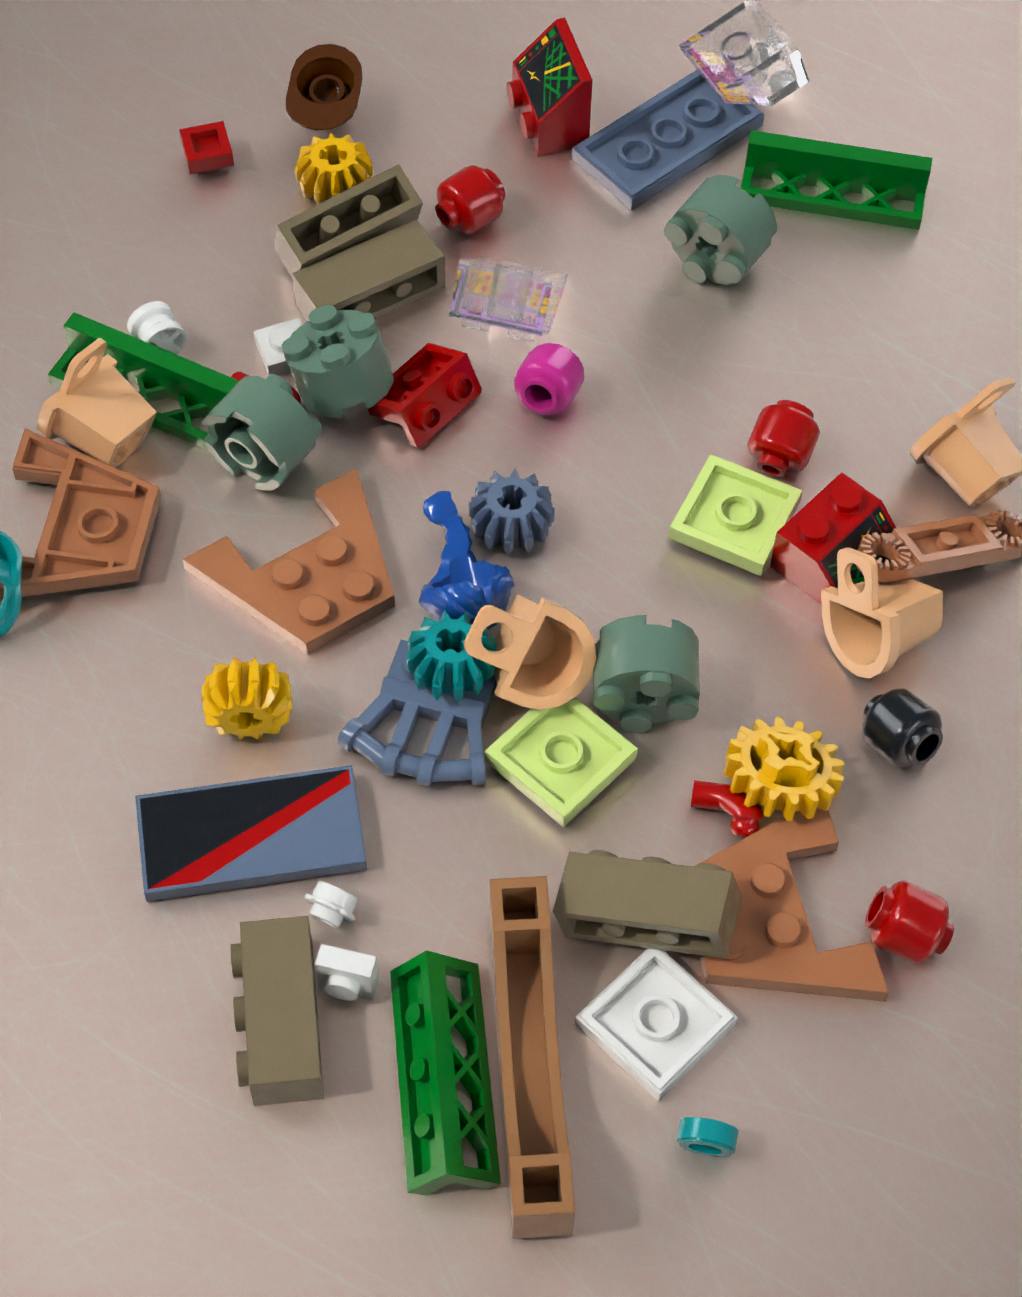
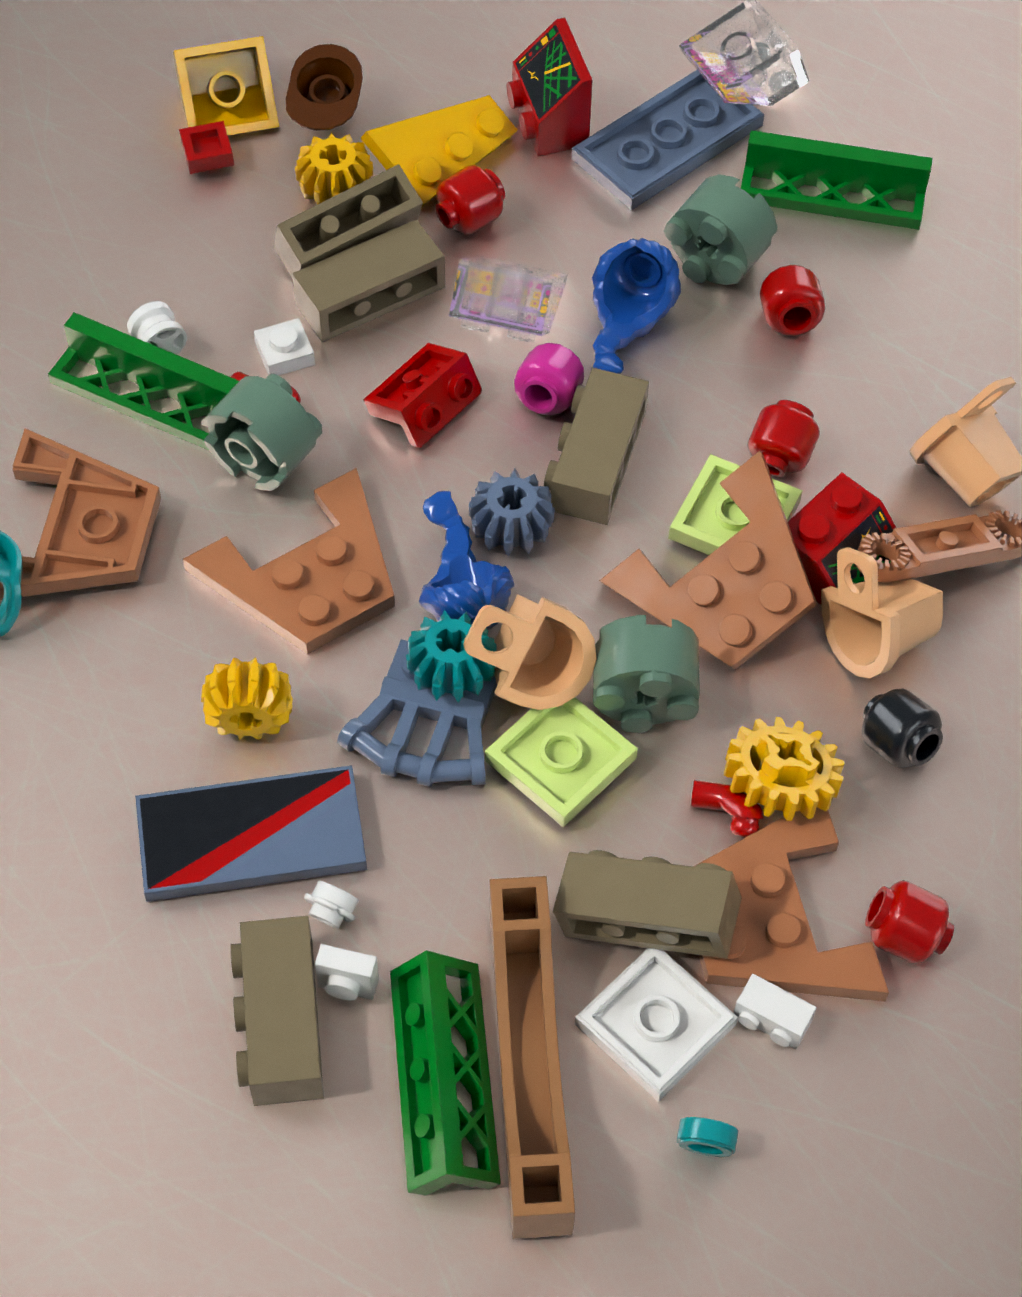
(97, 408): light nougat container -> none
(227, 85): none -> yellow slope
(338, 361): sand green brick -> none
(440, 142): none -> yellow wing
(597, 445): none -> dark tan brick
(631, 292): none -> blue hair
(740, 591): none -> nougat wing
(774, 1012): none -> white piece
(792, 300): none -> red head

